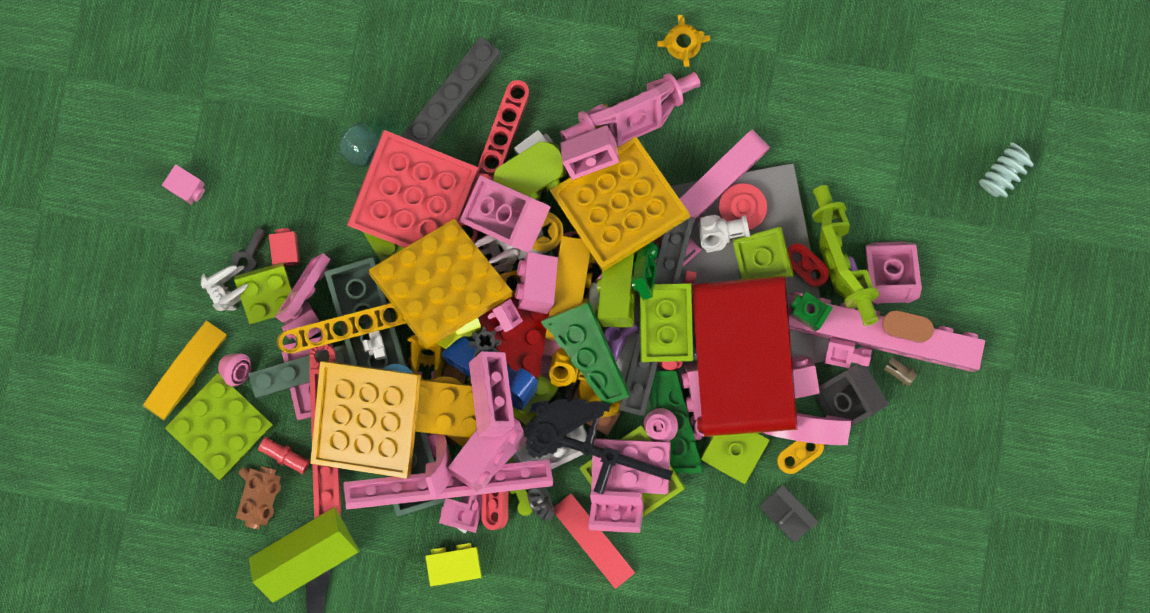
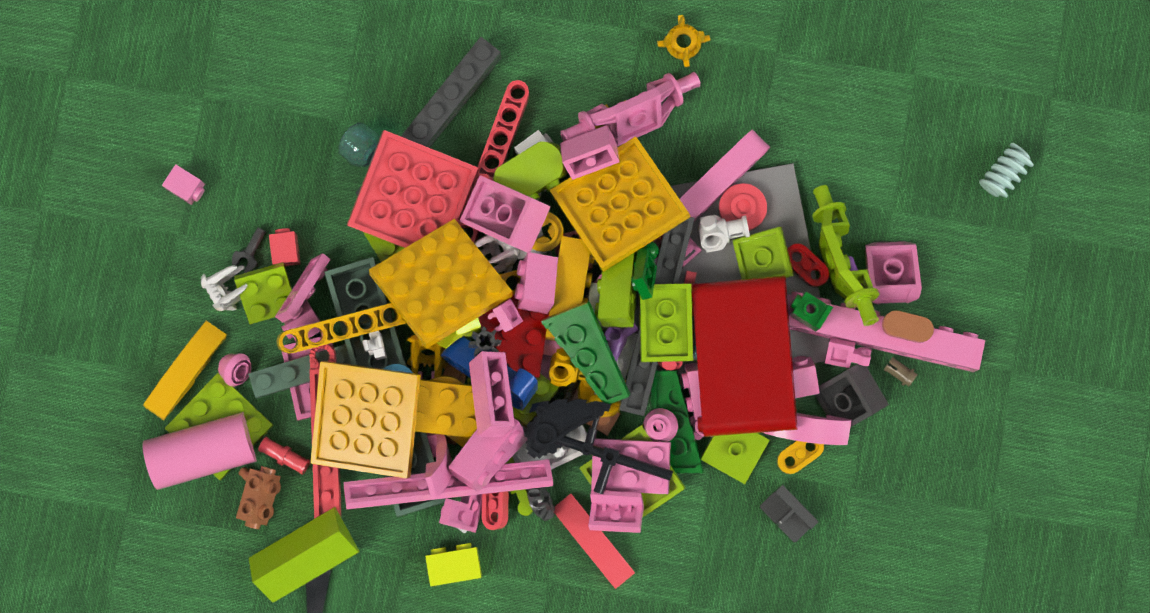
(198, 451): none -> bright pink brick

